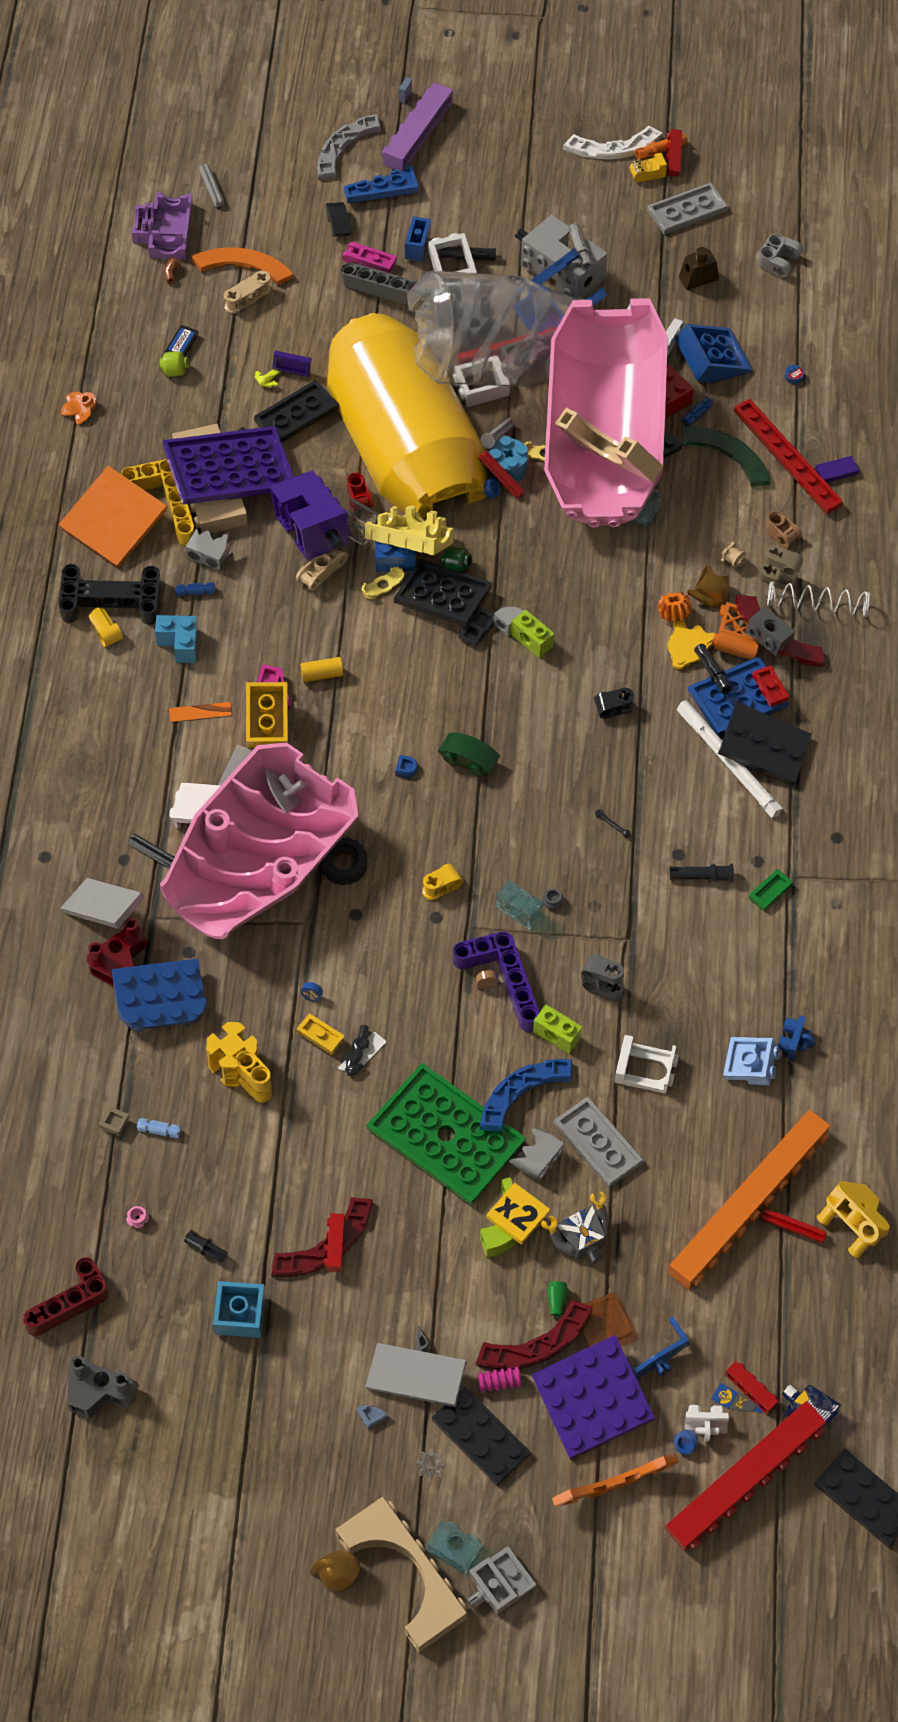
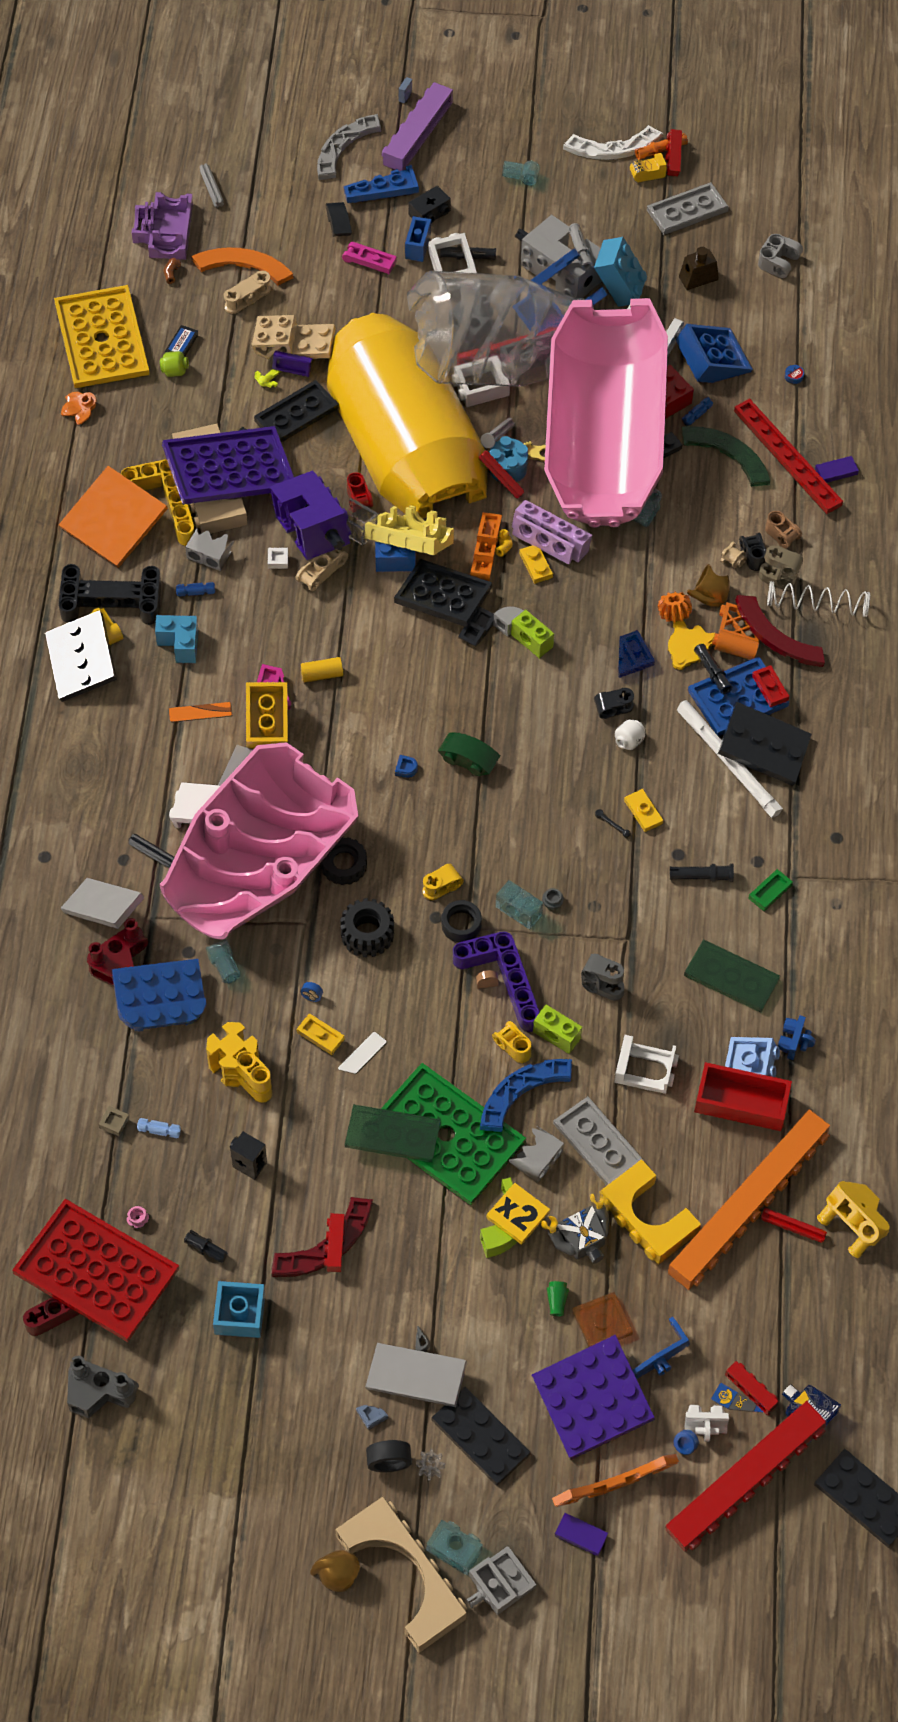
(81, 656): none -> plate
(96, 1269): none -> red plate
(105, 312): none -> yellow plate
(222, 957): none -> clear light blue piece
(248, 1155): none -> black brick
(277, 558): none -> white plate
(284, 790): light grey shield -> none
(286, 335): none -> tan piece
(353, 1058): black animal -> none
(363, 913): none -> black tyre
(376, 282): dark grey beam -> none
(389, 1456): none -> black tyre
(392, 1133): none -> clear green tile
(393, 578): light yellow piece -> none
(430, 204): none -> black brick
(457, 559): dark green head -> none
(461, 906): none -> black tyre
(486, 546): none -> orange slope
(491, 488): blue tile -> none
(499, 1379): dark pink piece -> none
(504, 541): none -> yellow arm
(511, 1039): none -> yellow piece
(525, 172): none -> clear light blue piece
(536, 564): none -> yellow plate
(538, 1349): dark red tile -> none
(550, 533): none -> lavender brick
(581, 1534): none -> dark purple tile
(620, 271): none -> dark azure brick
(627, 454): tan arch -> none
(630, 734): none -> white head
(633, 654): none -> clear blue wing
(643, 810): none -> yellow plate
(657, 1240): none -> yellow arch
(732, 975): none -> clear green tile
(743, 1096): none -> red piece
(754, 550): none -> black piece
(769, 631): dark grey brick -> none

